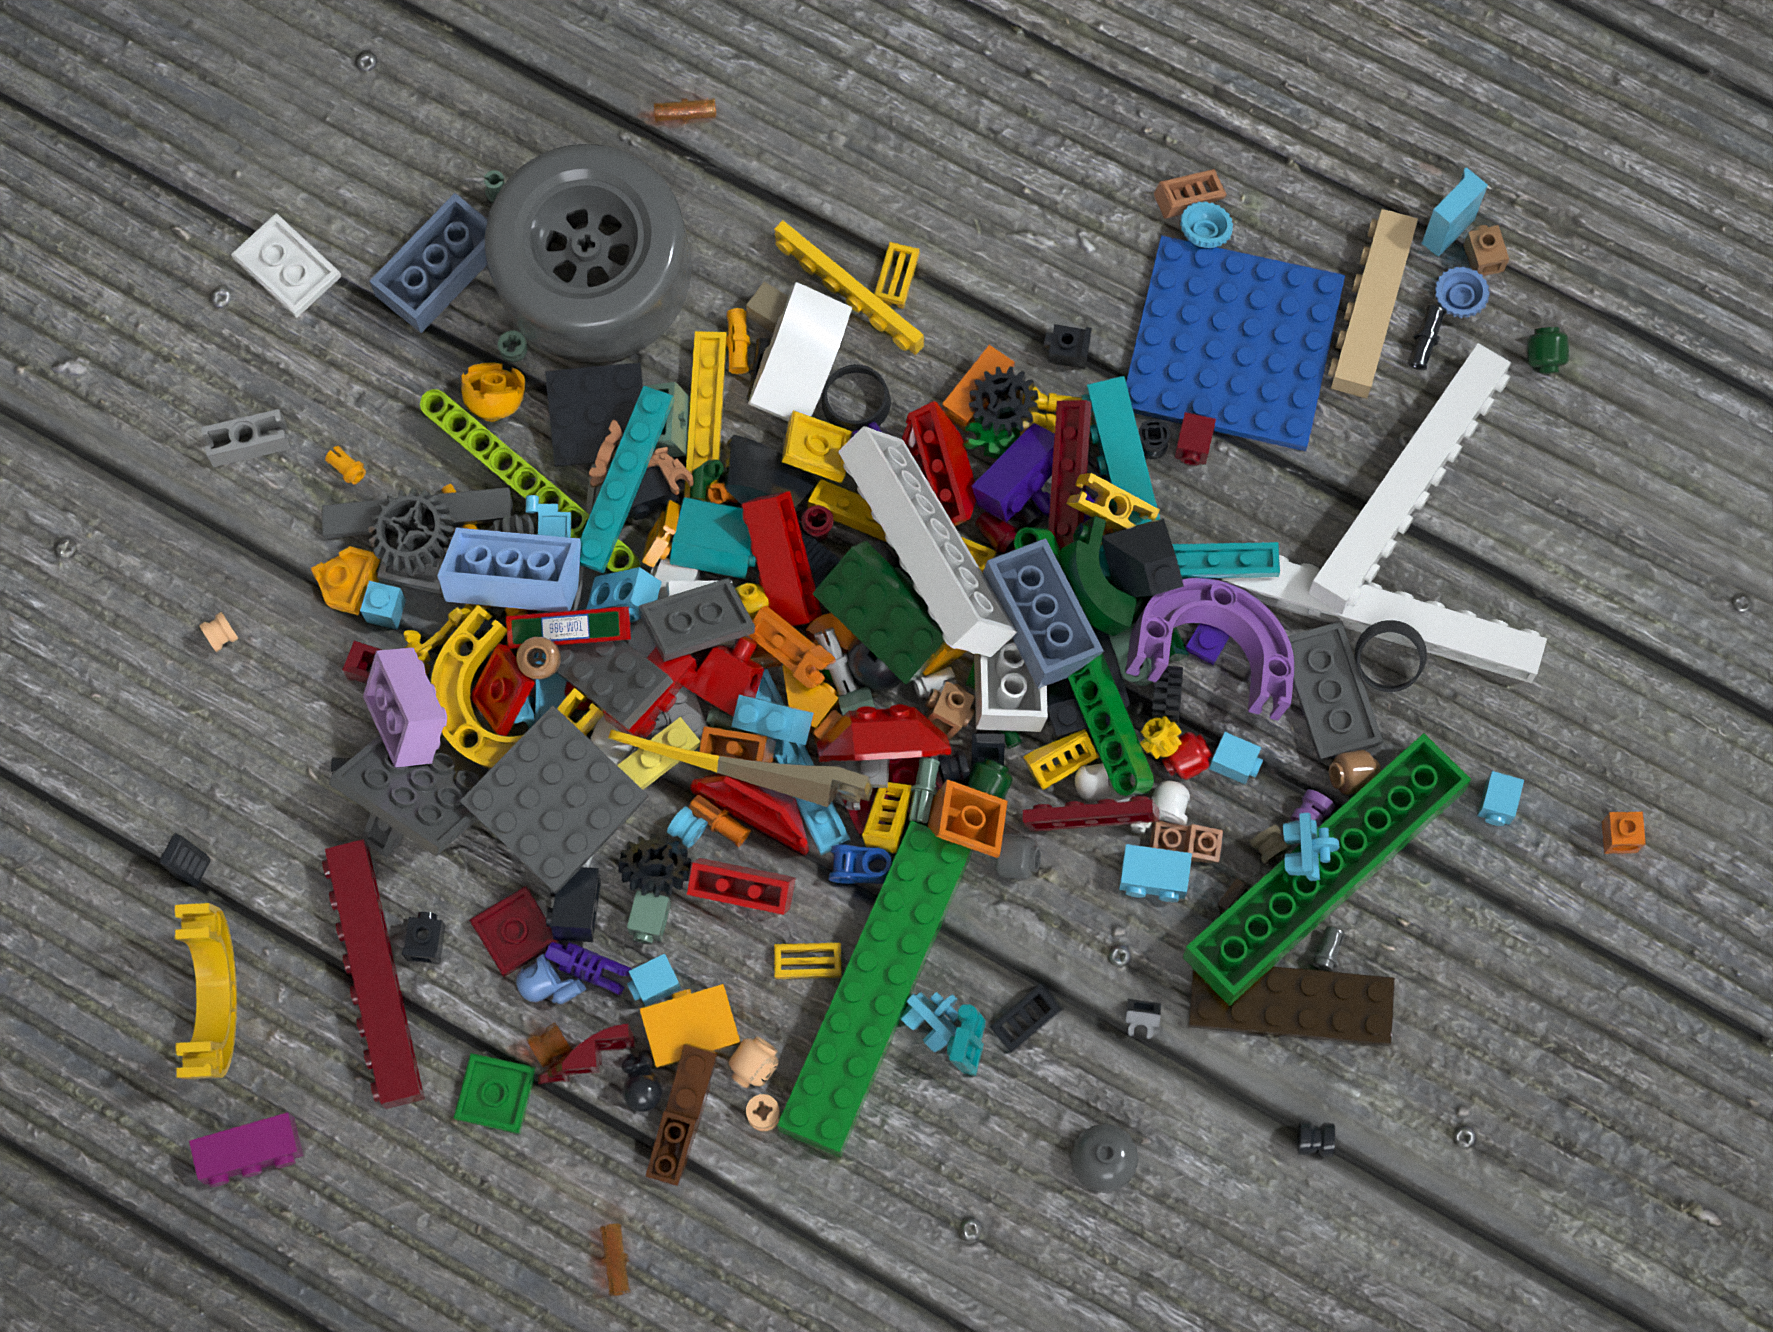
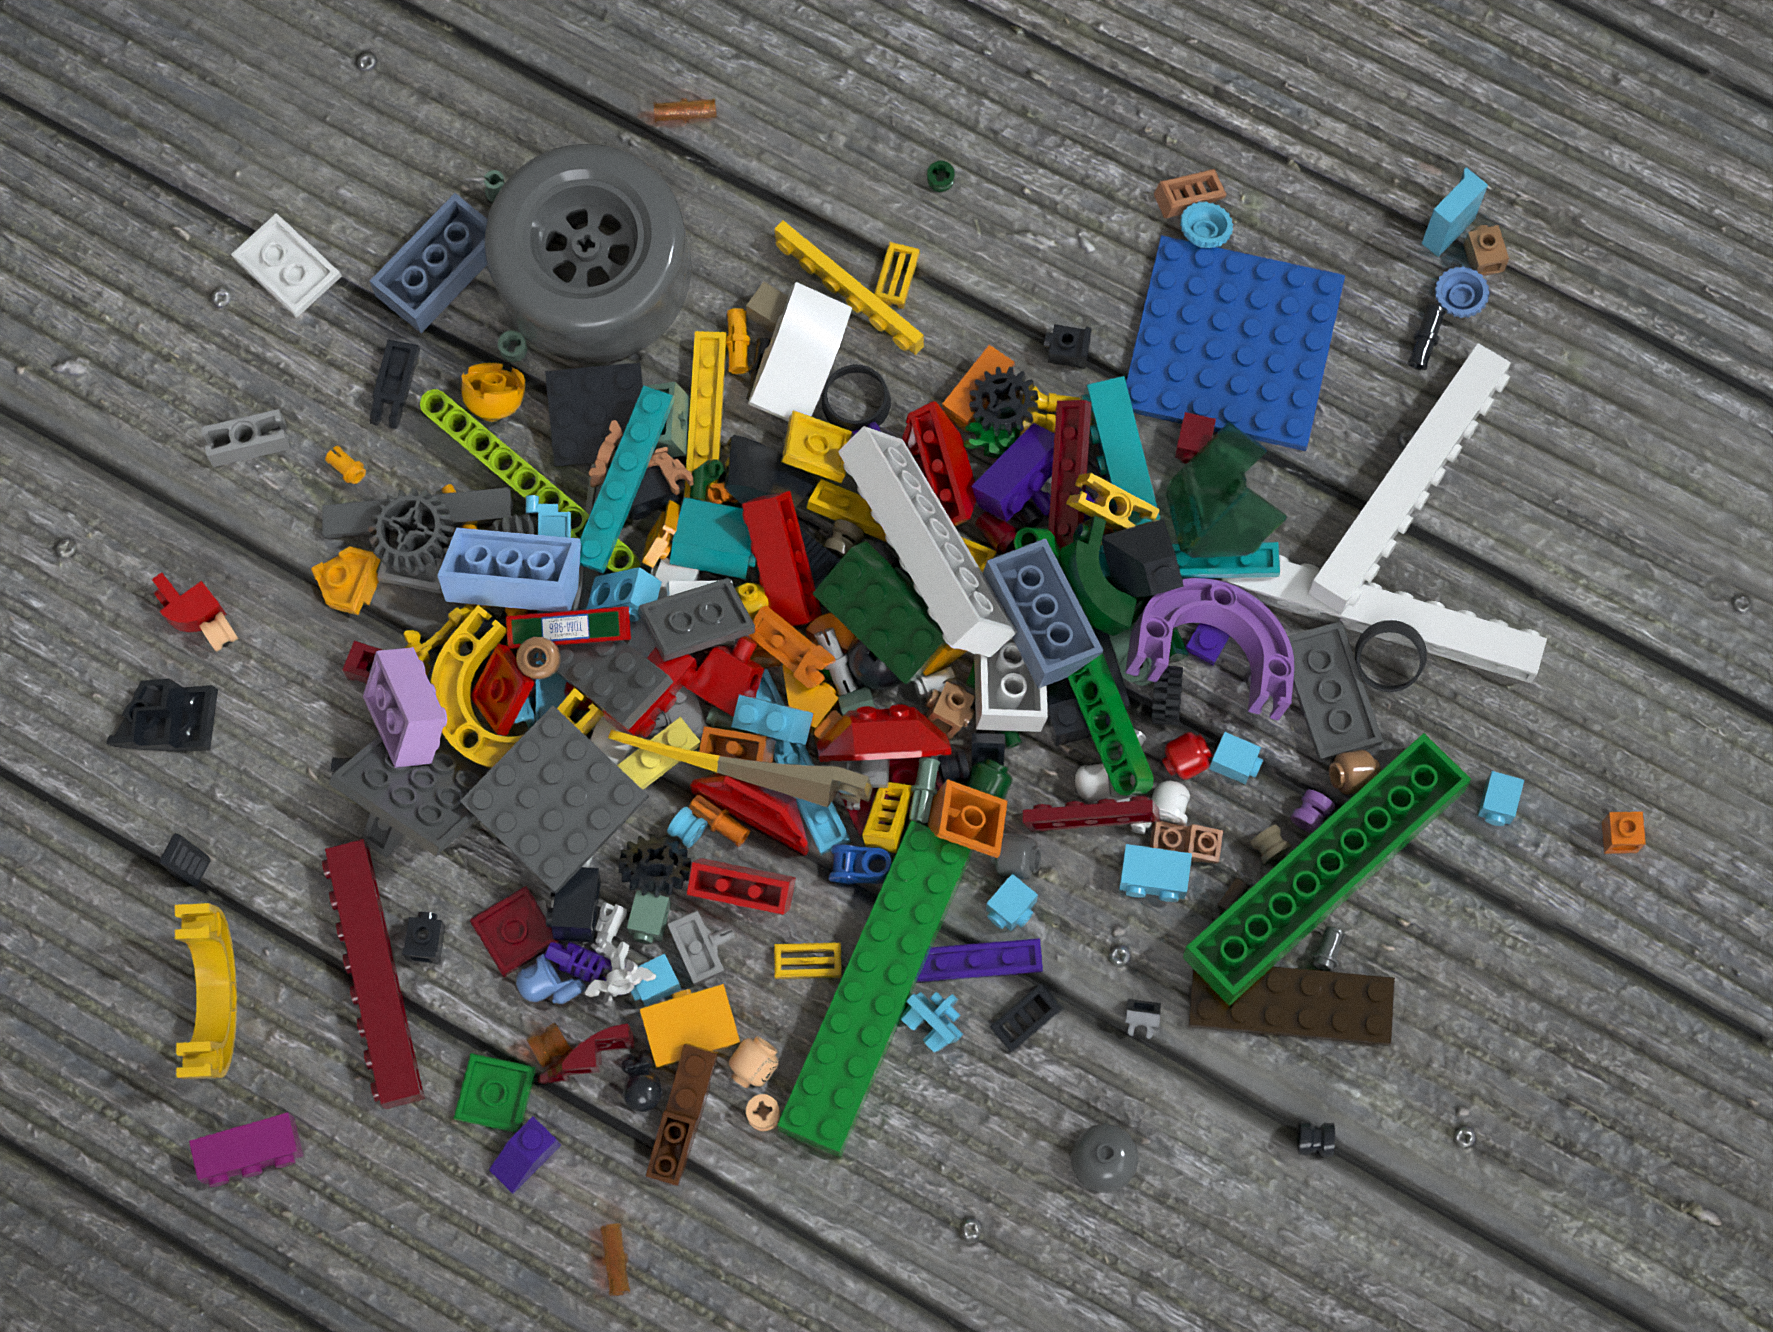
(167, 718): none -> black slope
(190, 608): none -> red brick
(383, 605): medium azure brick -> none
(394, 381): none -> black hinge
(524, 1155): none -> dark purple slope
(621, 978): none -> white piece
(699, 946): none -> light grey plate
(817, 522): dark red cone -> none
(843, 538): none -> dark tan wheel
(946, 184): none -> dark green bush
(966, 1045): teal plate -> none
(982, 960): none -> dark purple tile
(1011, 904): none -> medium azure brick
(1056, 749): yellow slope -> none
(1151, 444): black wheel -> none
(1160, 737): yellow gear -> none
(1212, 504): none -> clear green windscreen
(1307, 861): medium azure hips -> none
(1373, 304): tan brick -> none
(1548, 349): dark green head -> none

